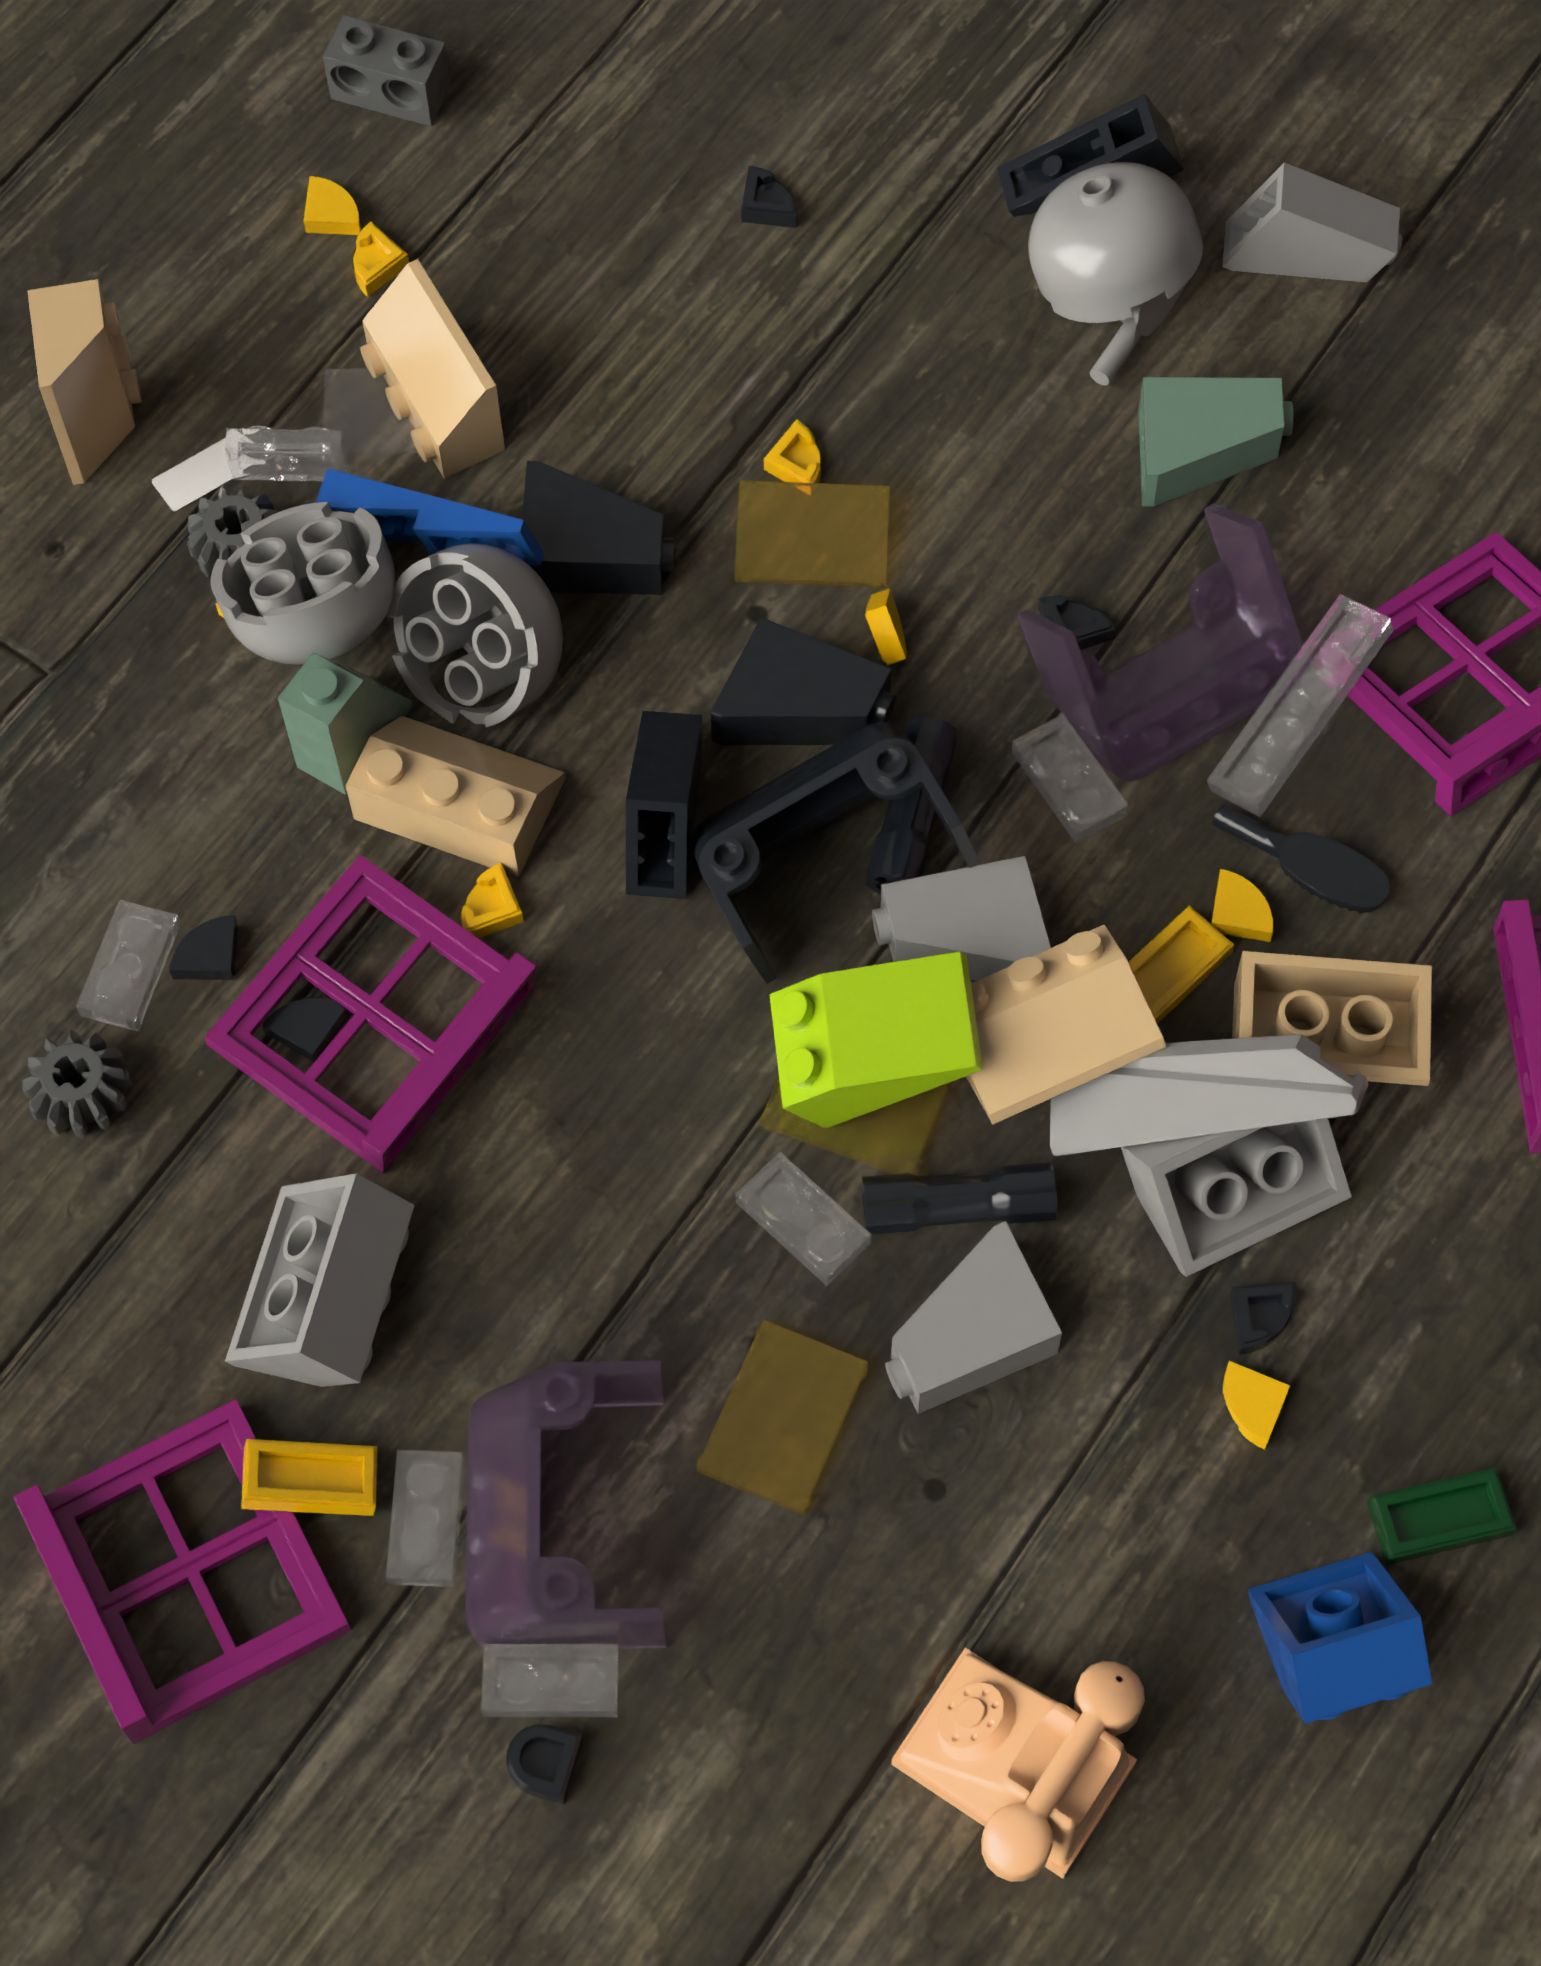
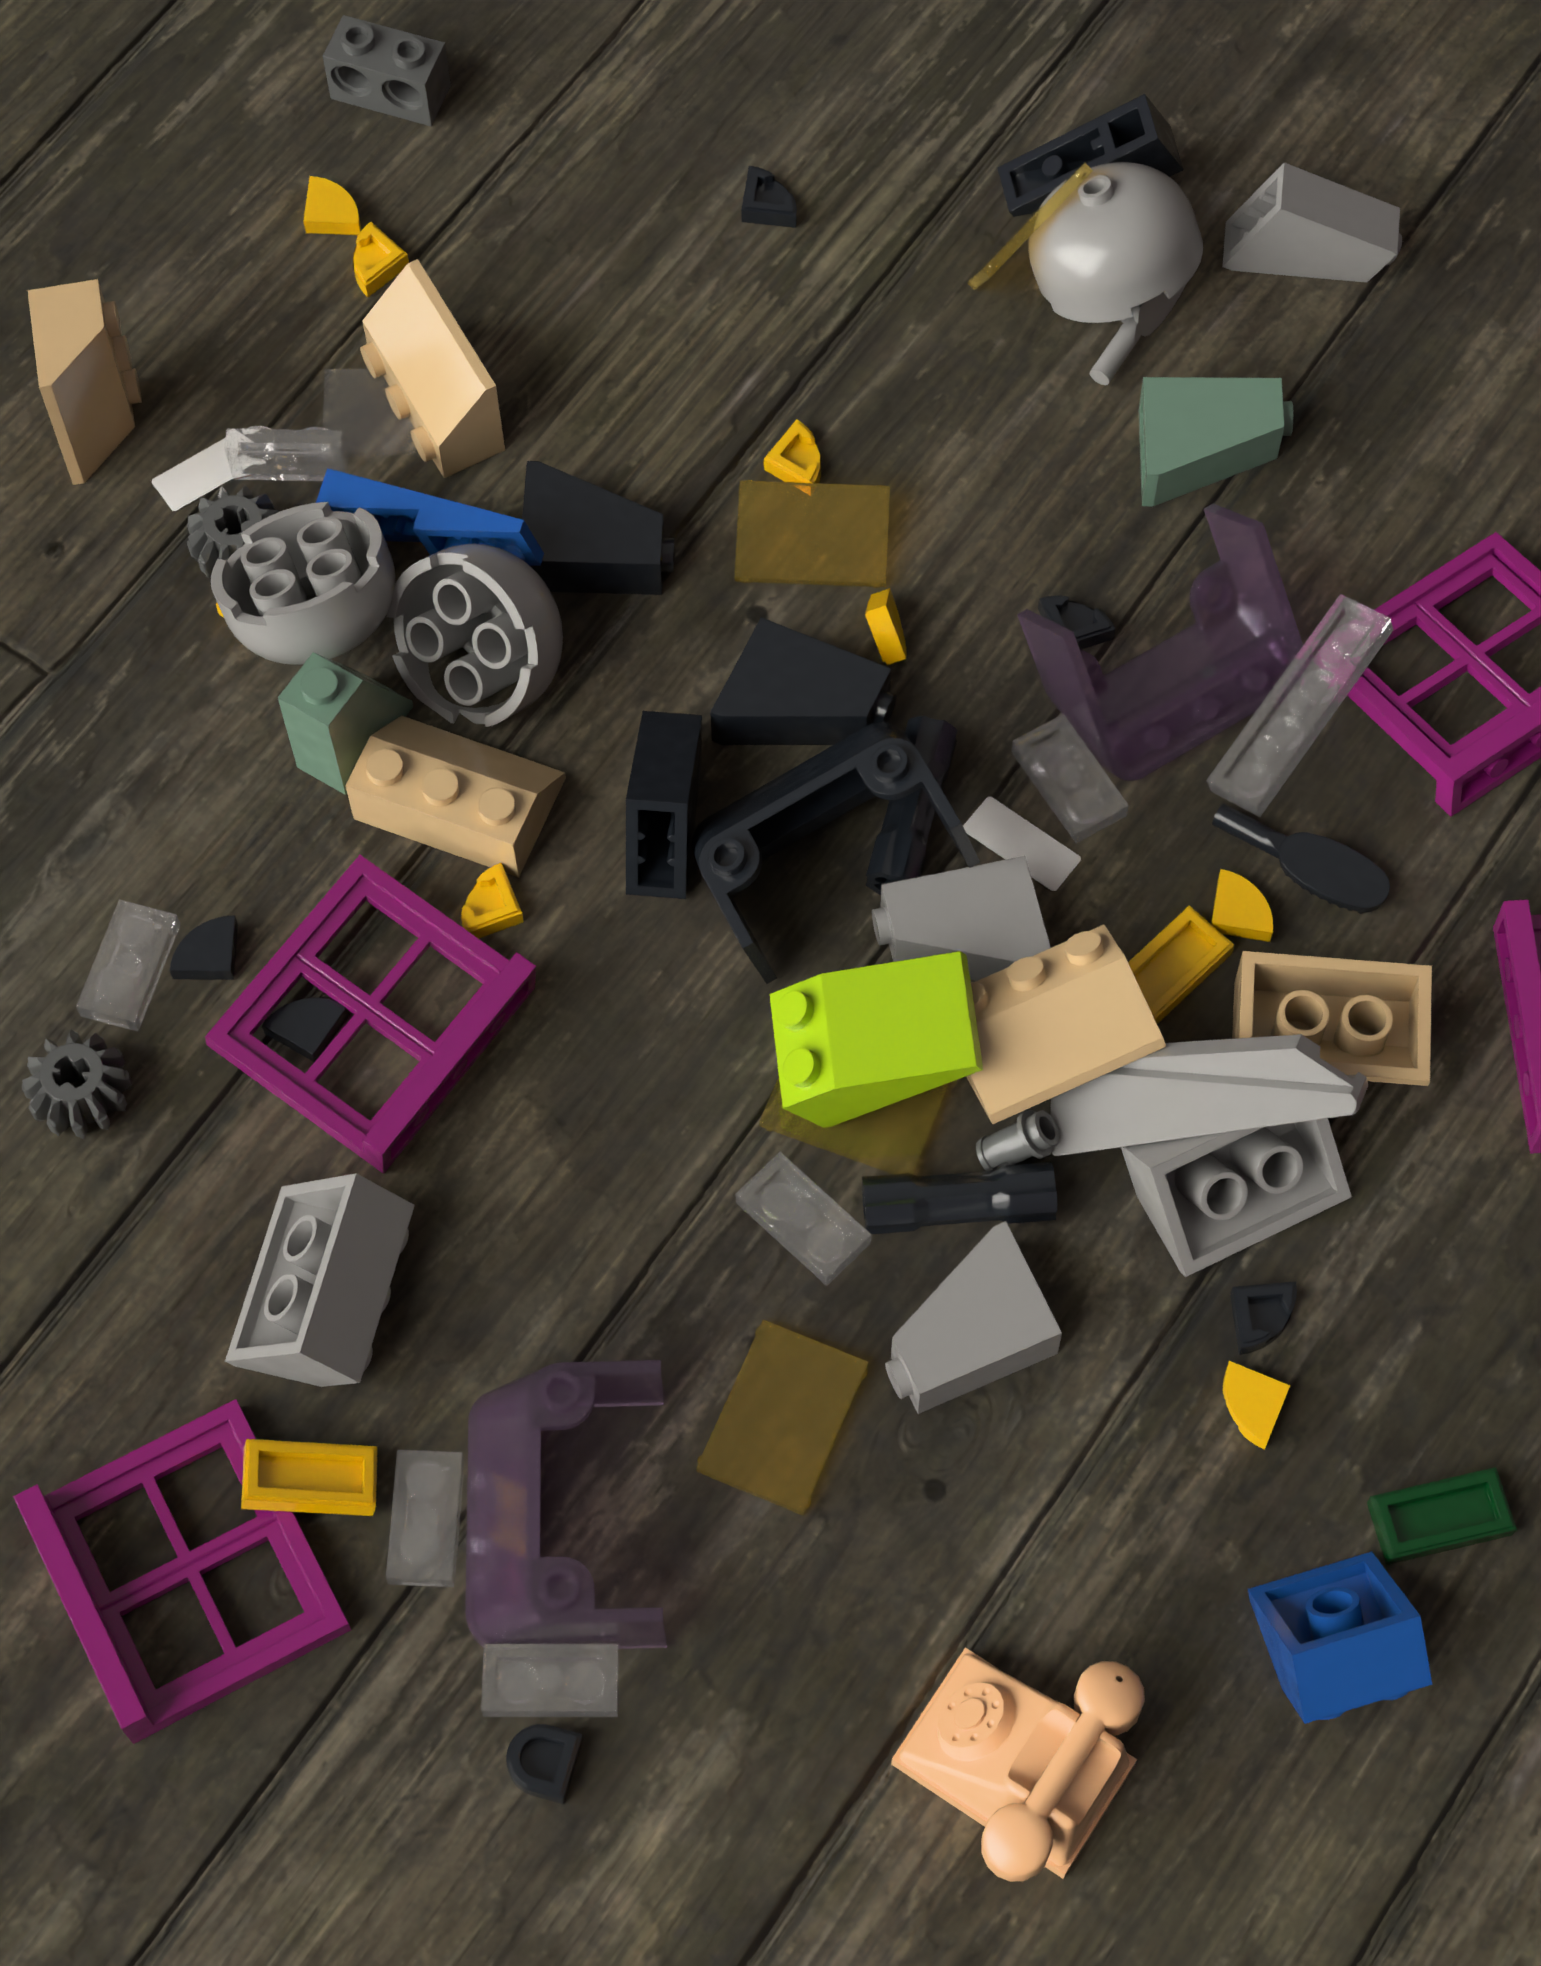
(1015, 837): none -> white sticker
(1029, 227): none -> clear yellow piece
(1030, 1136): none -> dark grey pin

